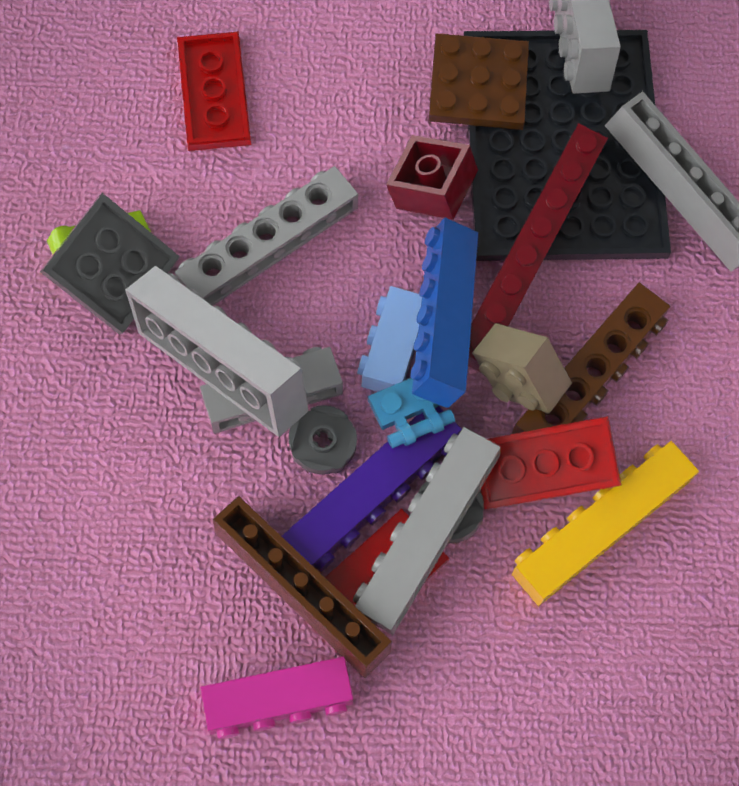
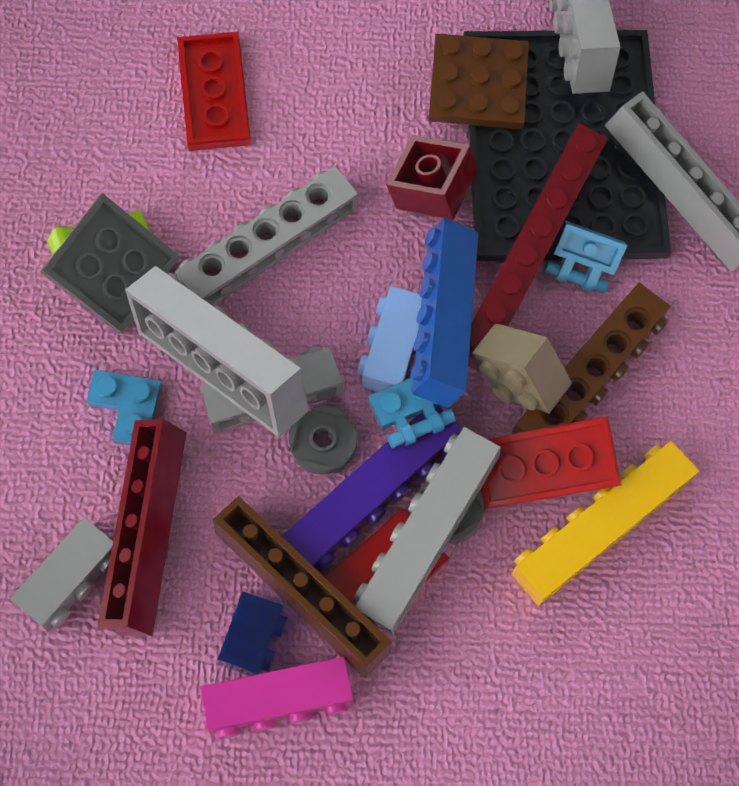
(65, 576): none -> light grey brick
(130, 395): none -> dark azure plate
(143, 528): none -> dark red brick
(252, 635): none -> clear blue brick
(587, 248): none -> dark azure plate

